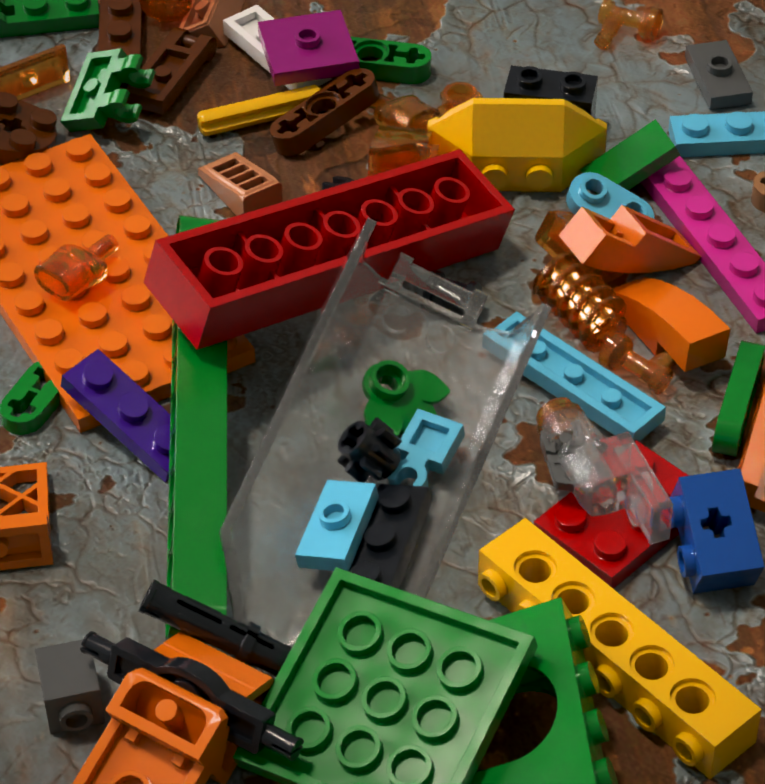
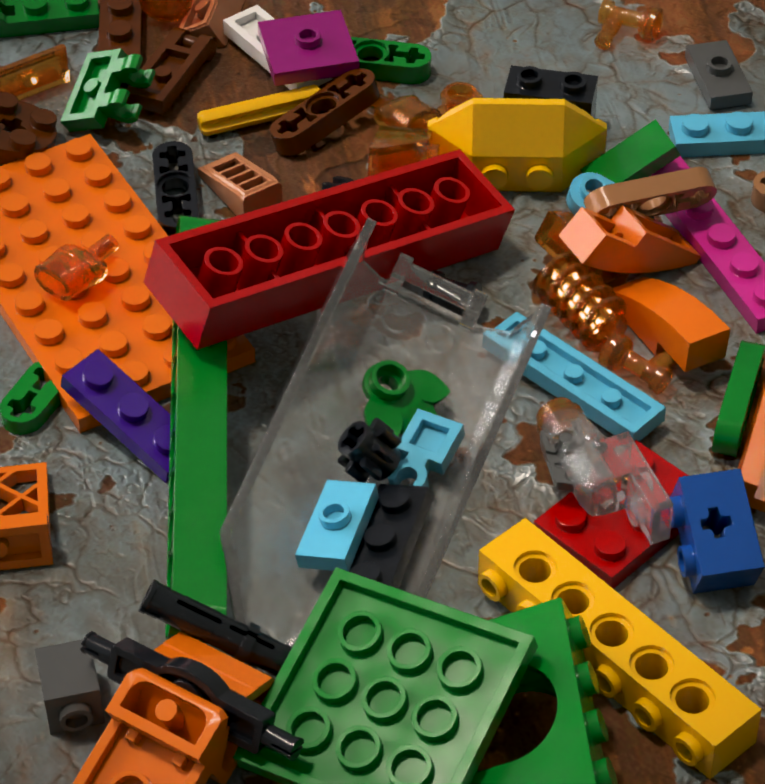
(176, 179): none -> black beam
(655, 193): none -> medium nougat beam

